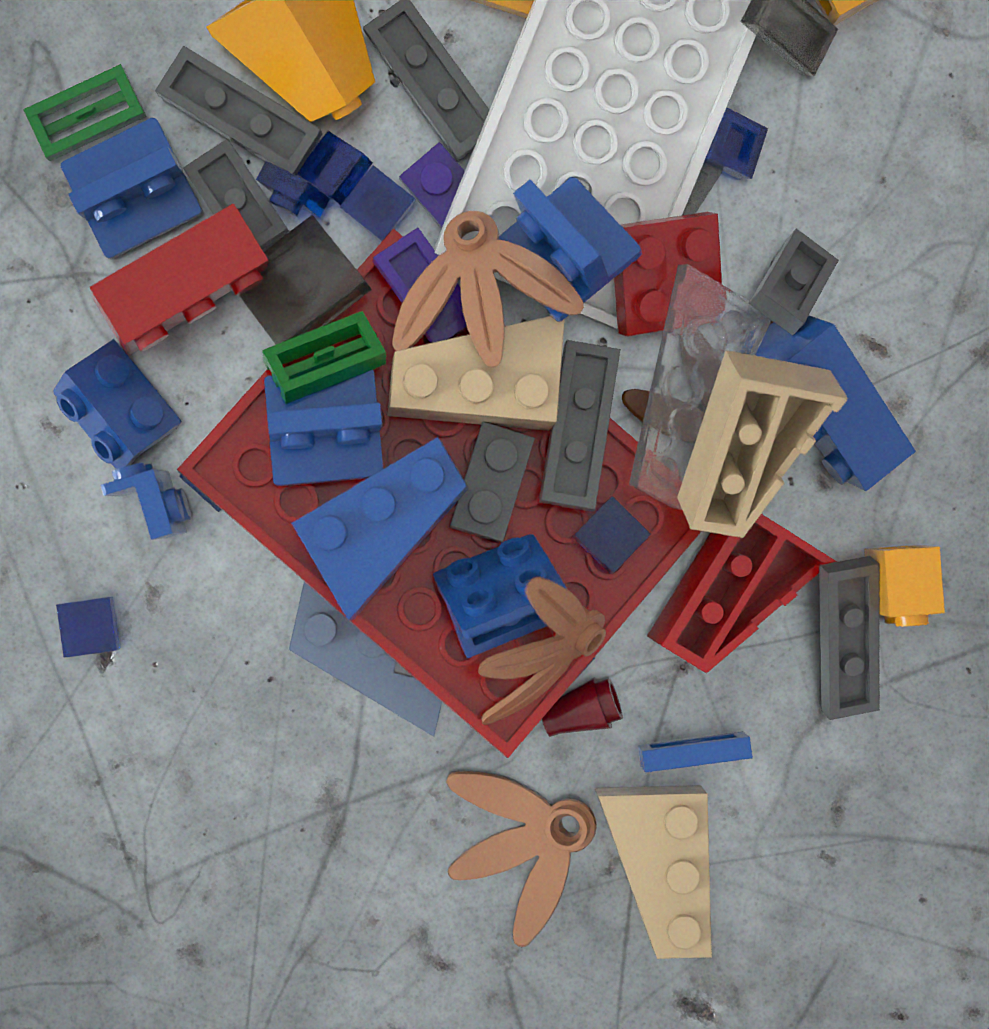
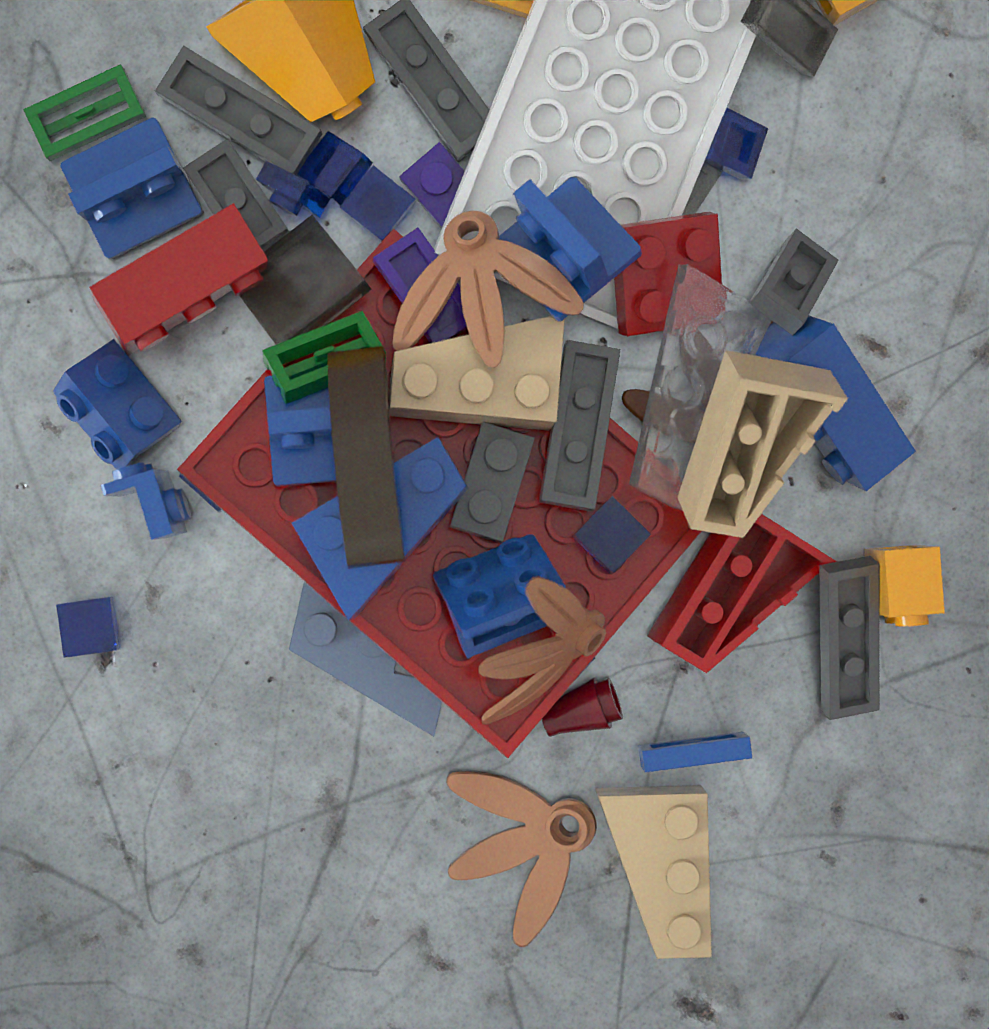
(364, 457): none -> dark brown slope

